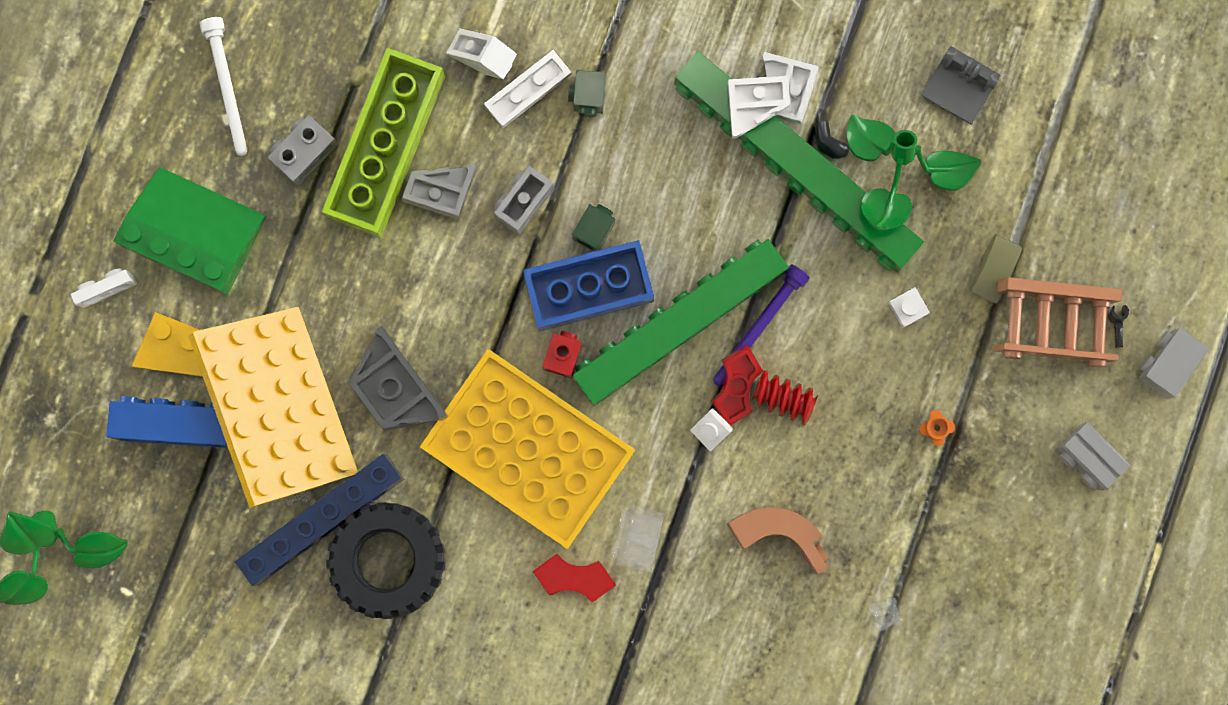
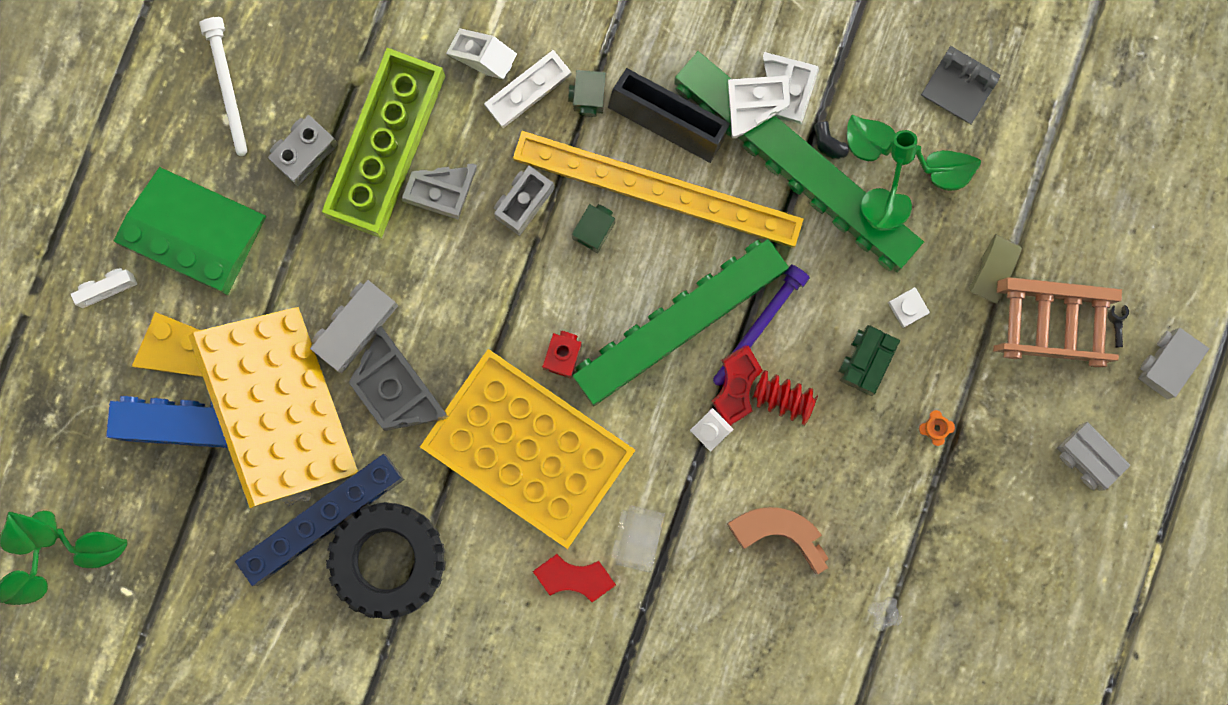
(353, 326): none -> light grey brick
(589, 285): blue brick -> none
(658, 189): none -> yellow plate
(668, 115): none -> black brick
(869, 360): none -> dark green brick

